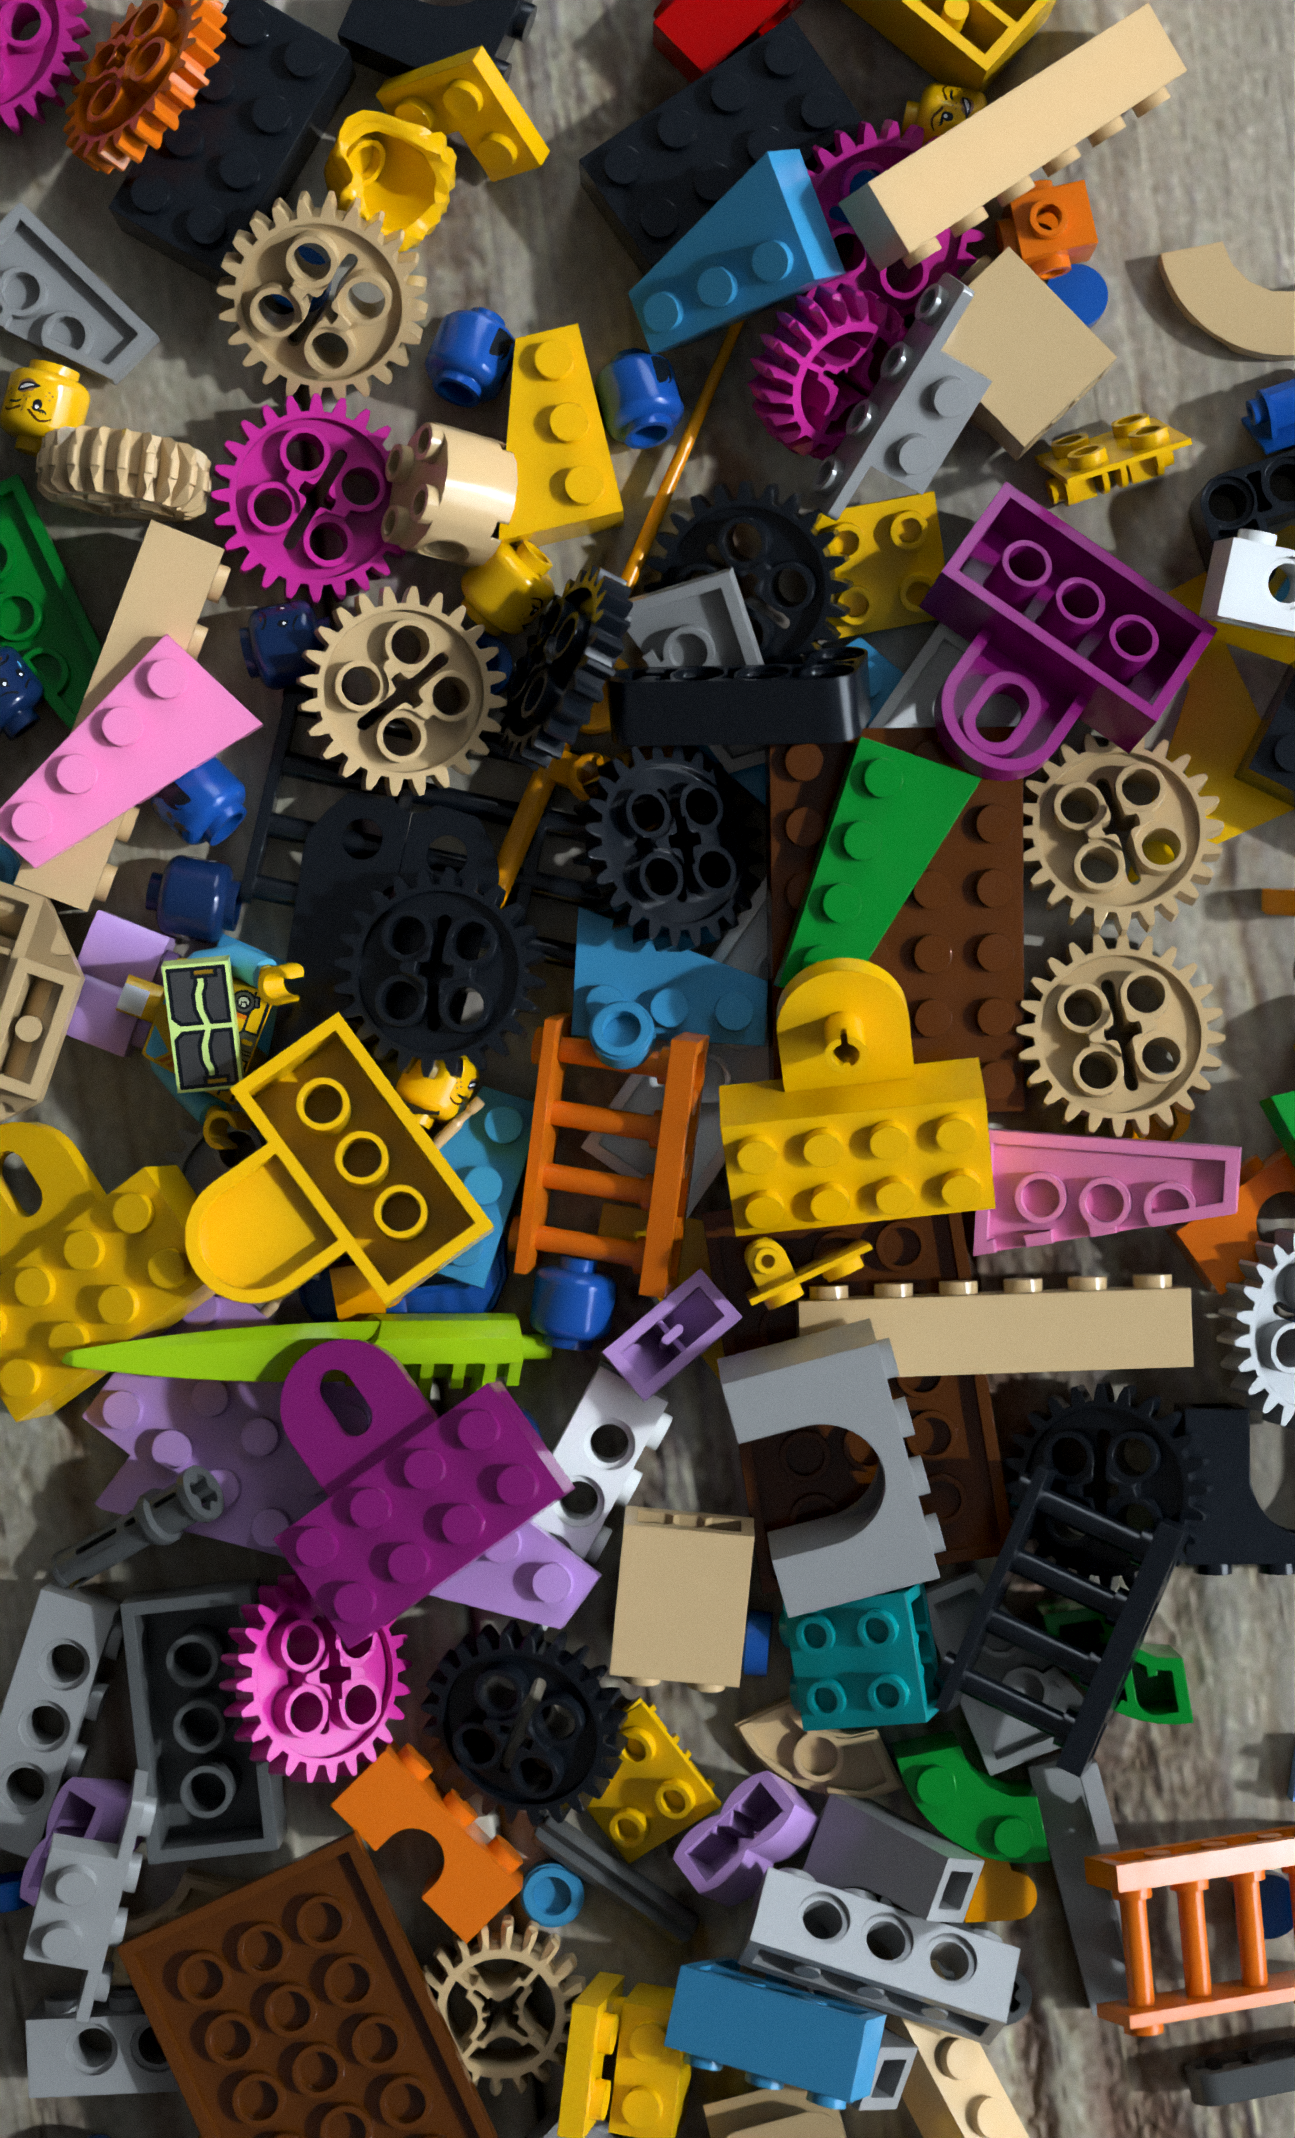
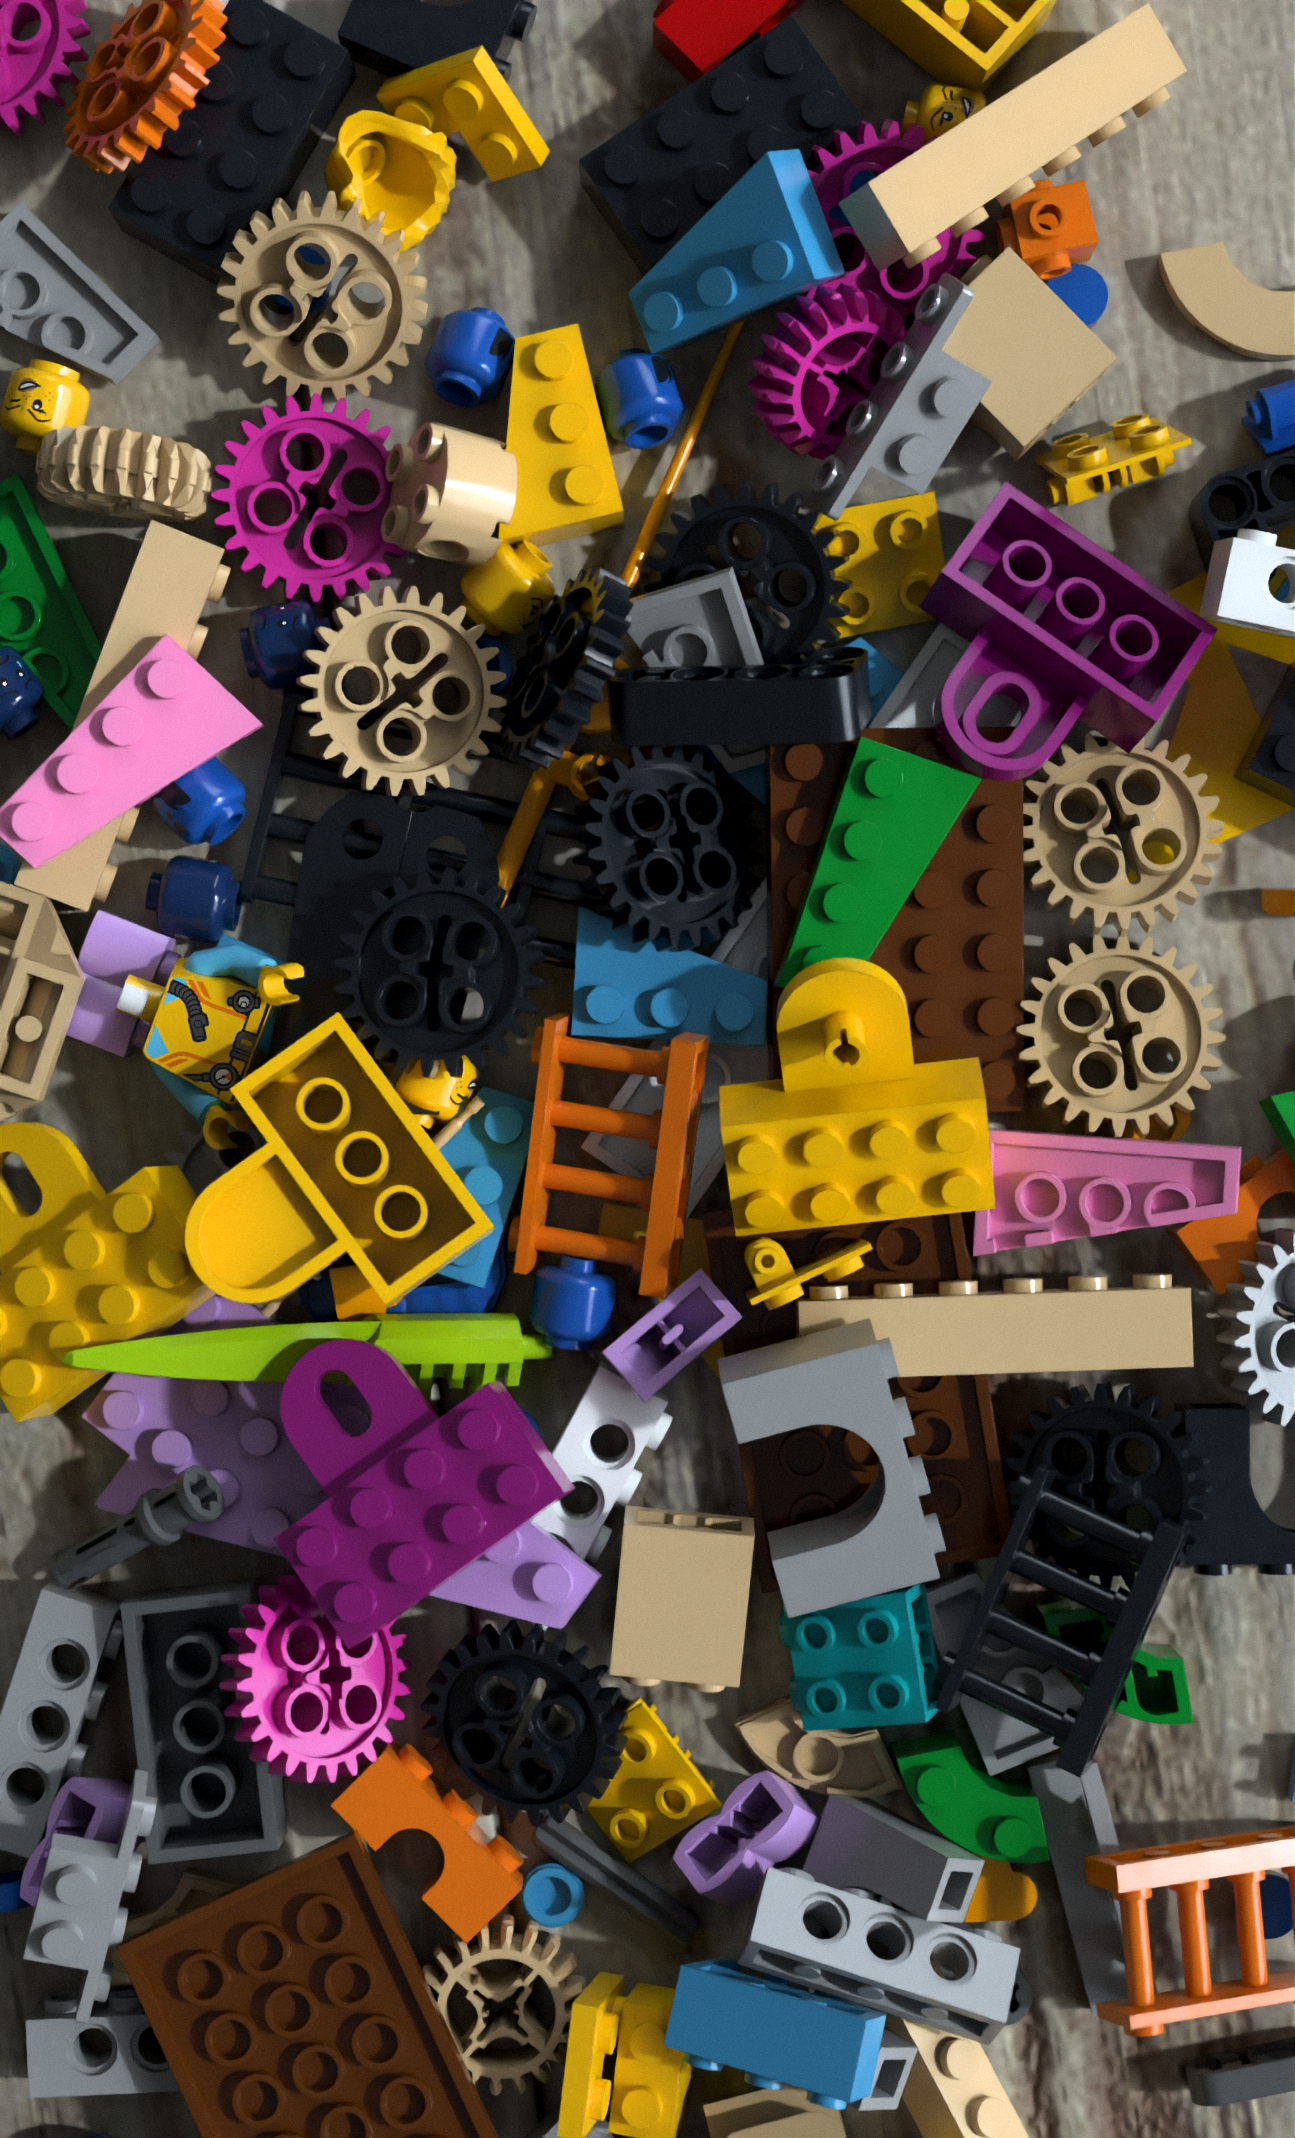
(203, 1023): tile -> none
(622, 1034): dark azure tile -> none
(757, 1643): blue tile -> none

